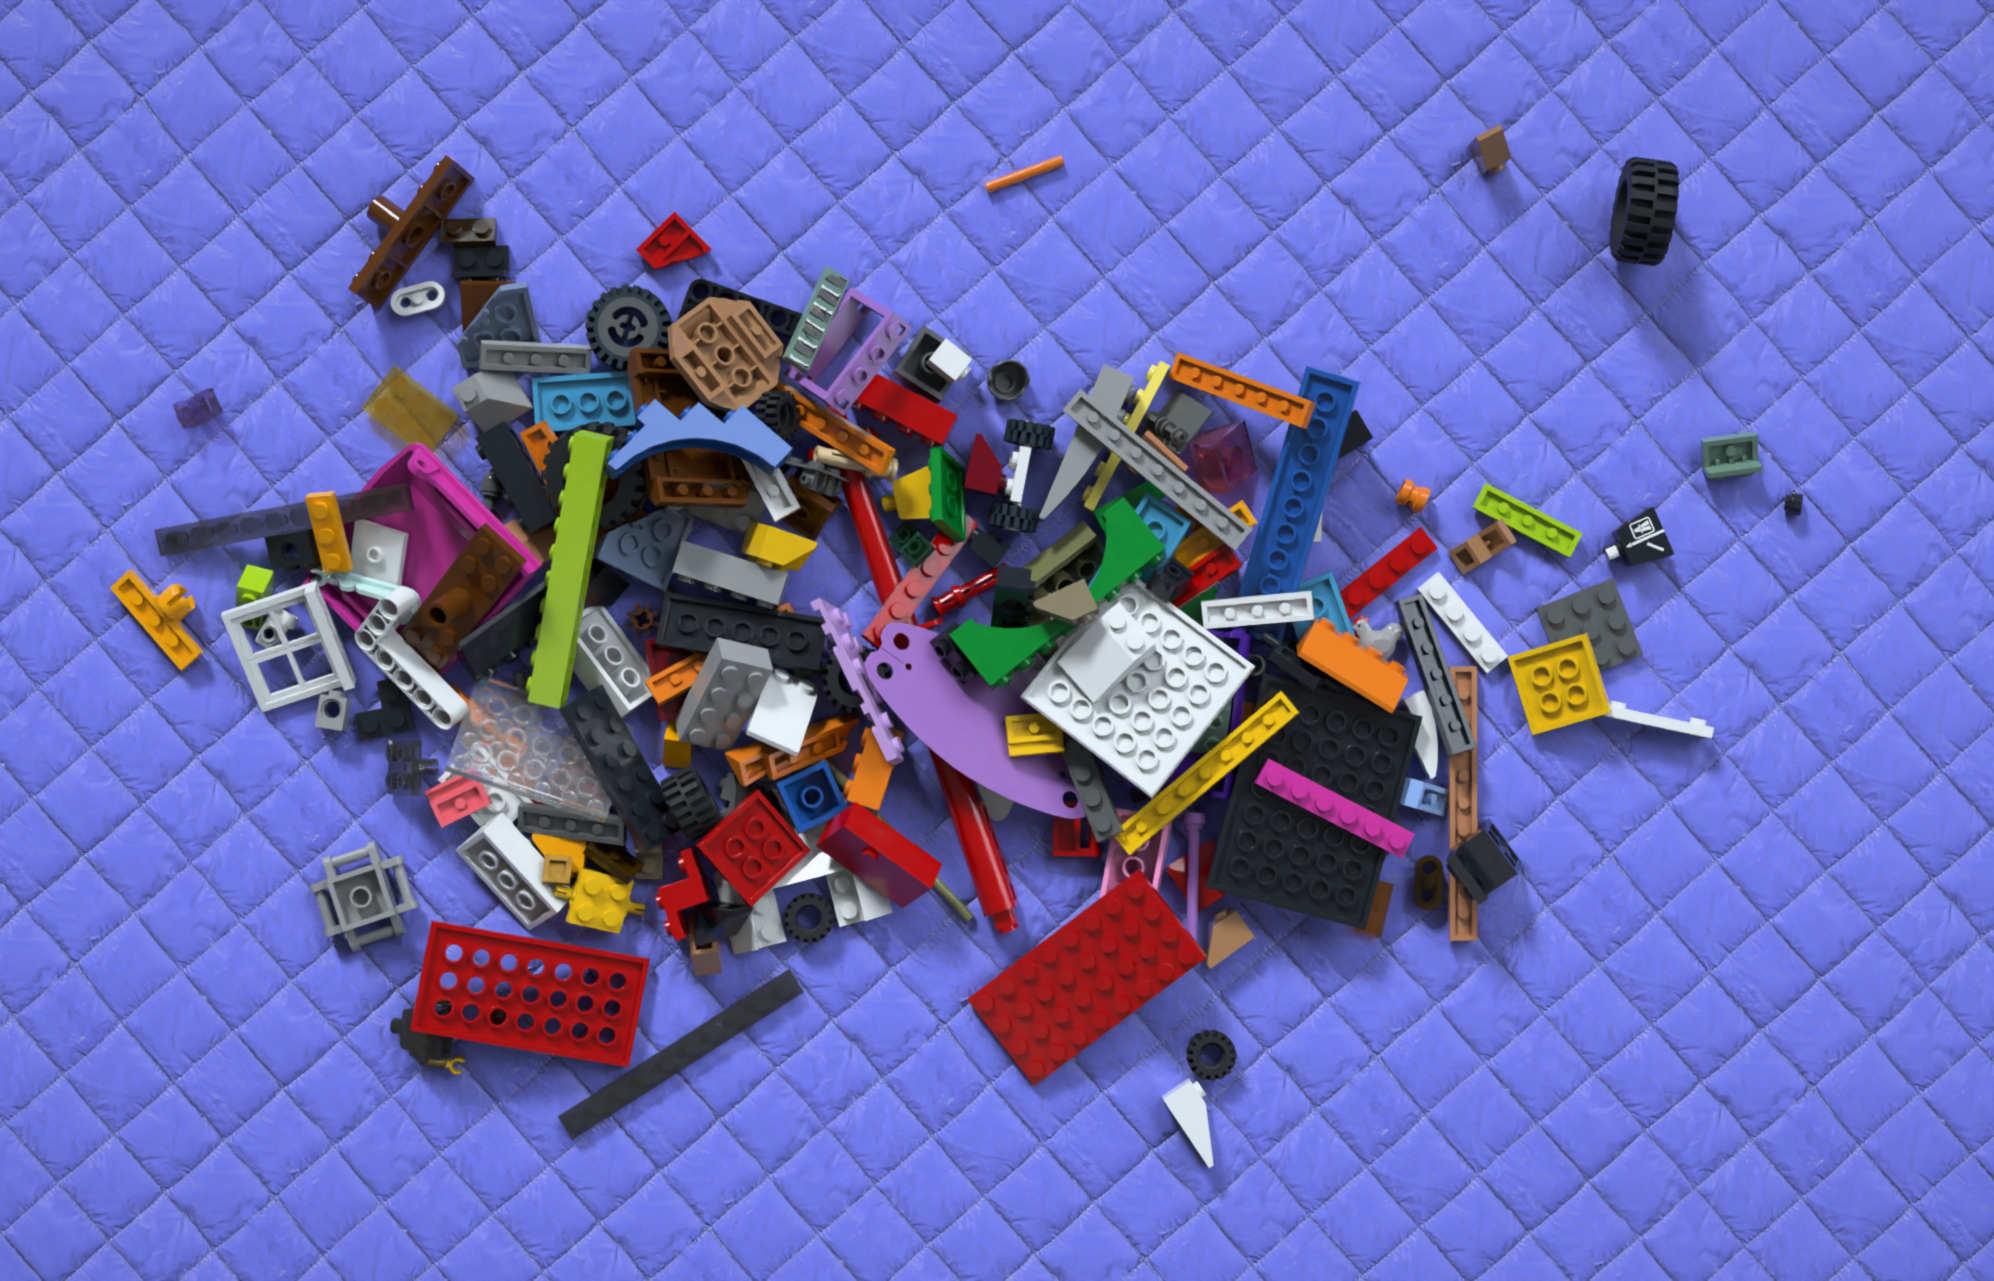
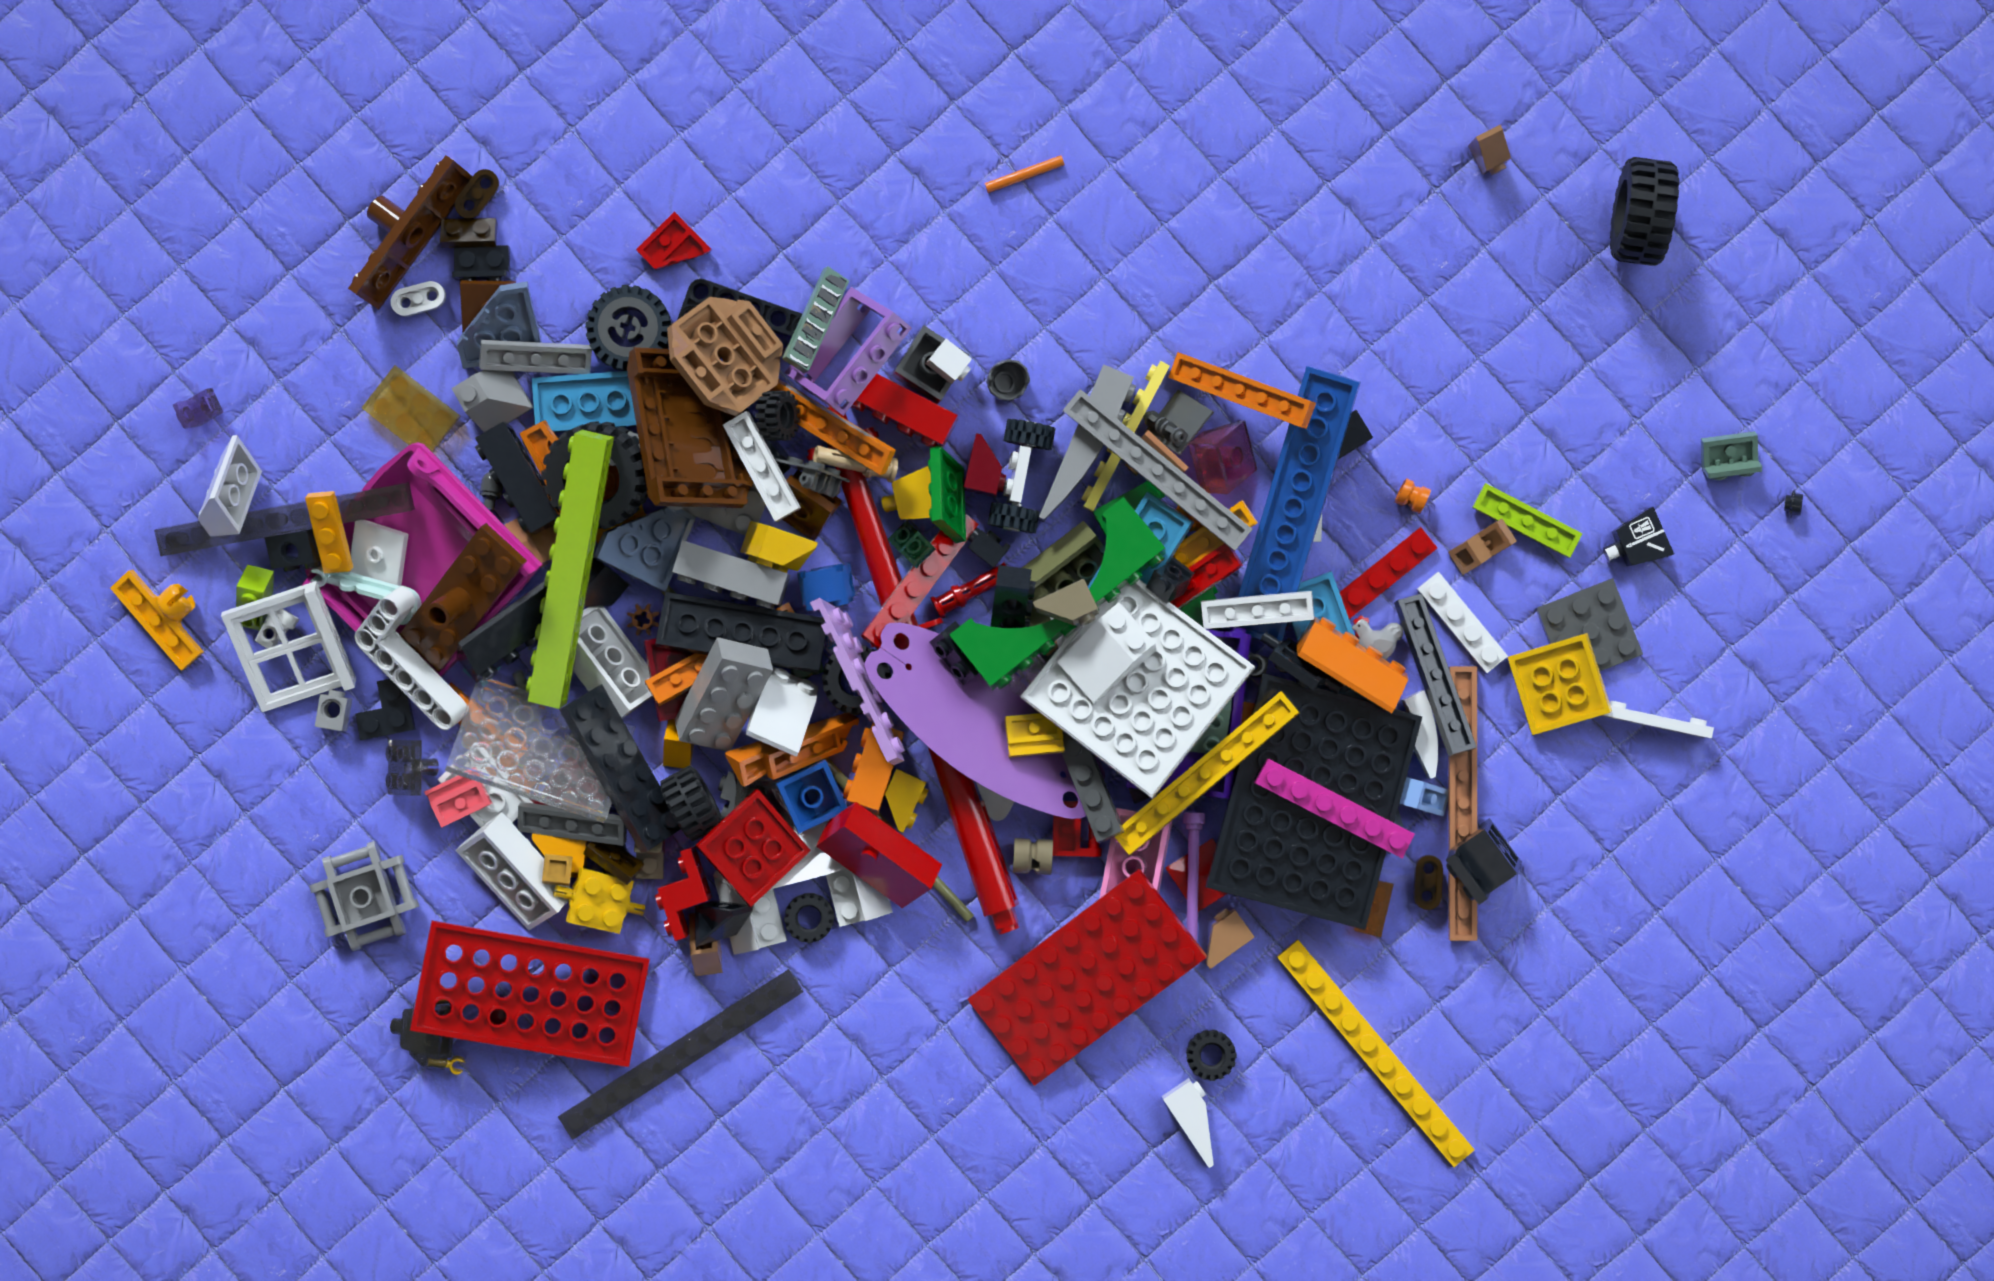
(230, 491): none -> white slope
(477, 194): none -> dark brown plate
(737, 434): arch -> none
(828, 583): none -> blue brick
(903, 796): none -> yellow slope
(1033, 856): none -> dark tan wheel
(1375, 1053): none -> yellow plate

